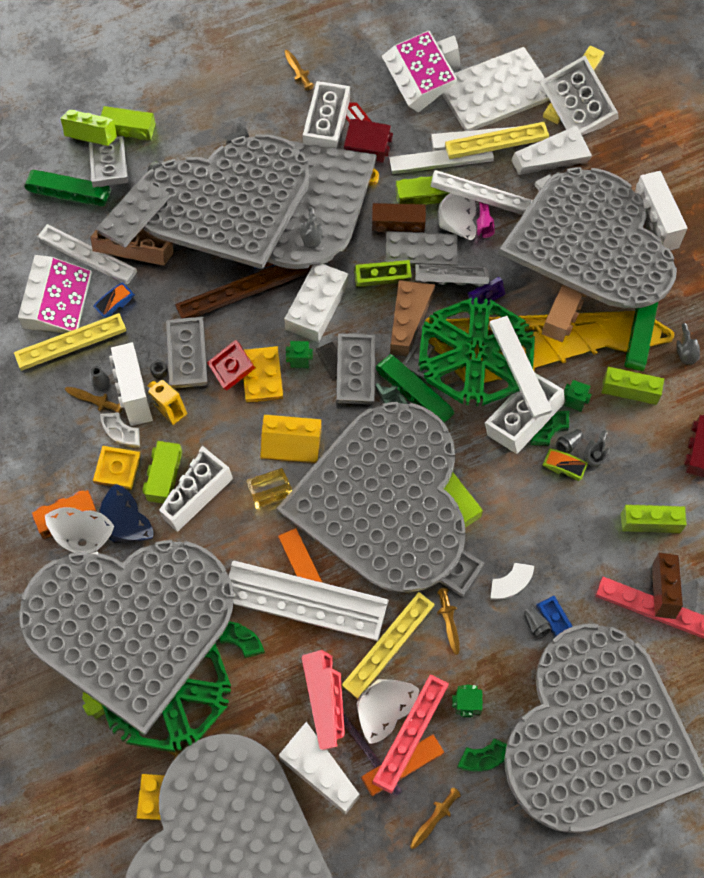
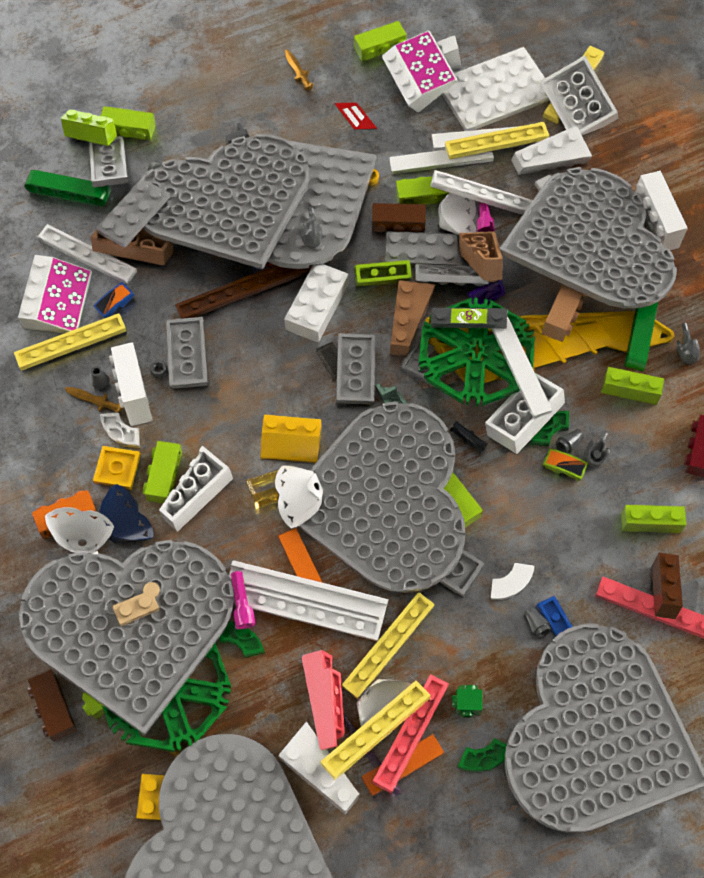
(51, 705): none -> reddish brown brick
(138, 606): none -> tan hinge
(162, 396): yellow torso -> none
(231, 365): plate -> none
(243, 613): none -> dark pink piece
(264, 381): yellow plate -> none
(298, 493): none -> white piece
(299, 354): green brick -> none
(326, 115): white brick -> none
(369, 138): dark red brick -> none
(375, 730): none -> light yellow plate
(378, 40): none -> lime brick
(413, 387): green beam -> none
(440, 811): pearl gold sword -> none
(447, 612): pearl gold sword -> none
(468, 437): none -> black pin
(469, 318): none -> dark grey plate
(482, 254): none -> medium nougat wedge
(576, 395): green brick -> none

